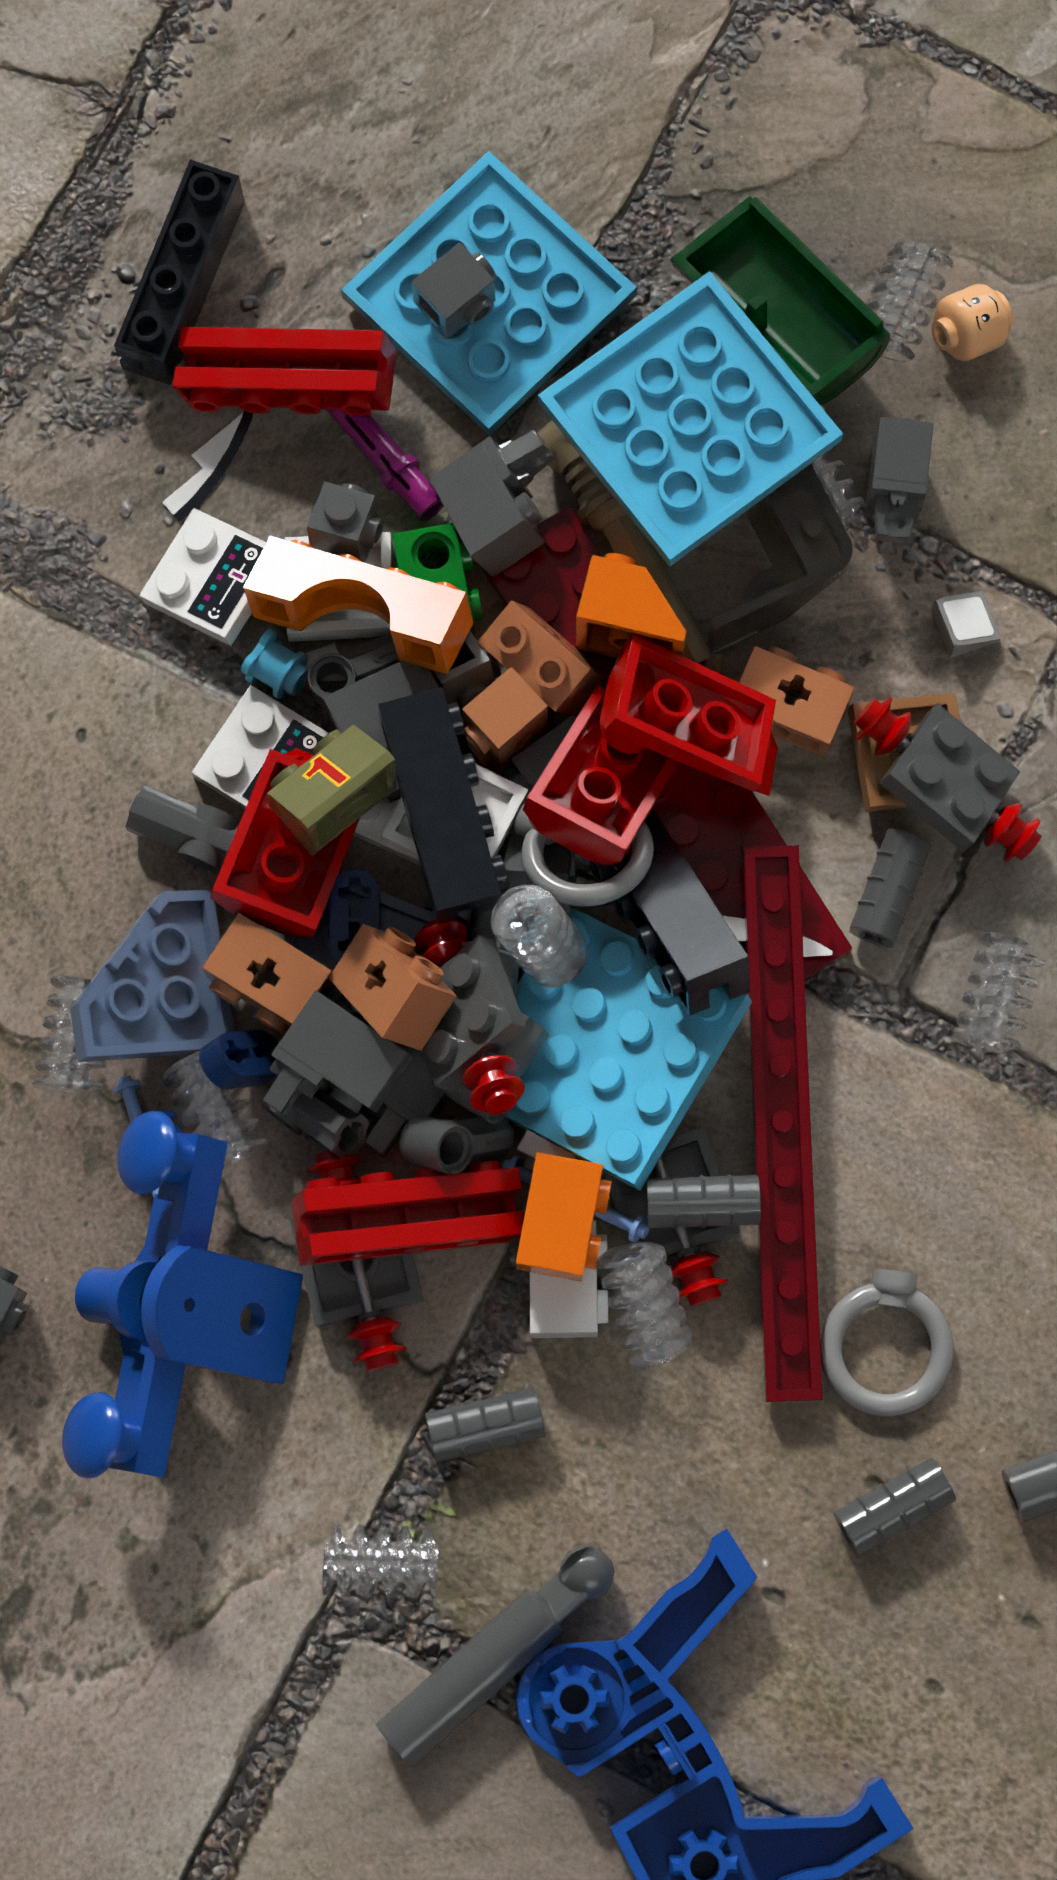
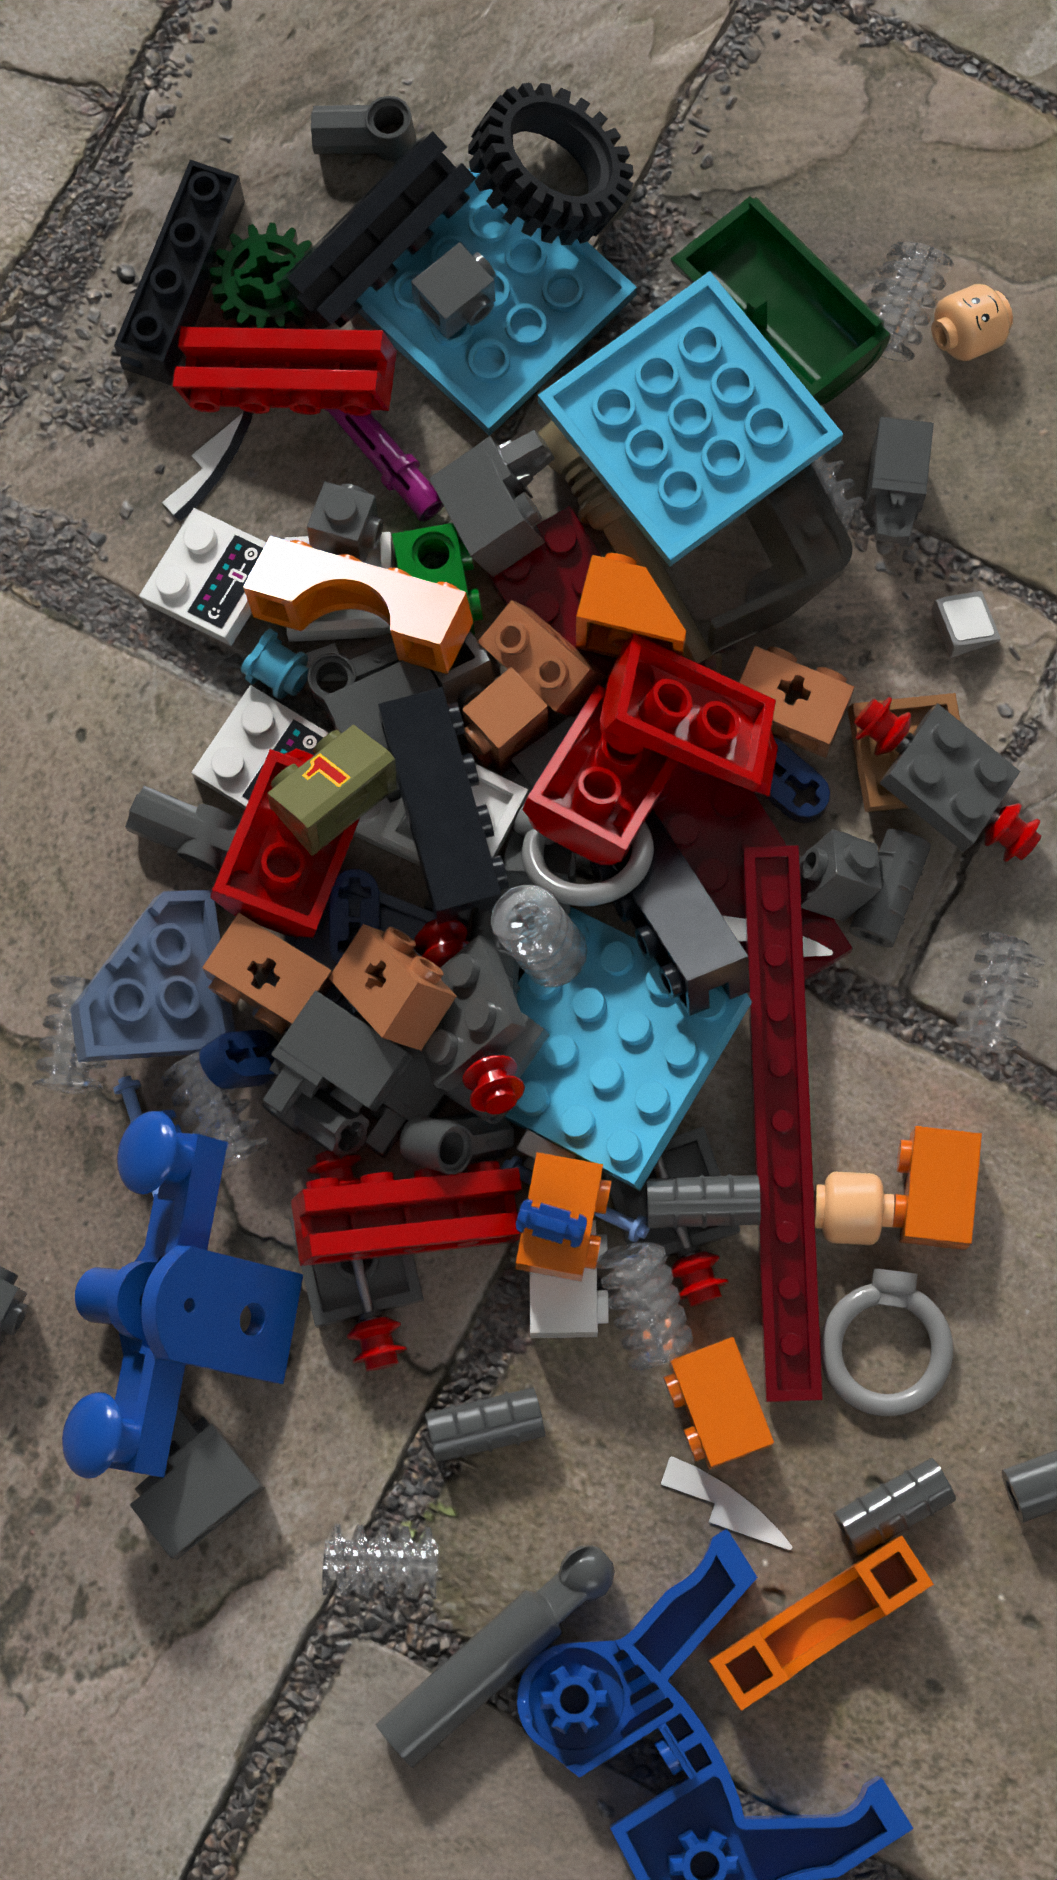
(200, 1491): none -> dark grey hinge
(245, 286): none -> dark green gear
(358, 128): none -> dark grey piece
(376, 232): none -> black brick
(527, 196): none -> black tyre
(551, 1223): none -> blue piece
(718, 1403): none -> orange brick
(730, 1508): none -> white sticker
(802, 776): none -> dark blue beam
(819, 1622): none -> orange arch
(839, 875): none -> dark grey brick
(852, 1208): none -> light nougat head
(938, 1187): none -> orange brick

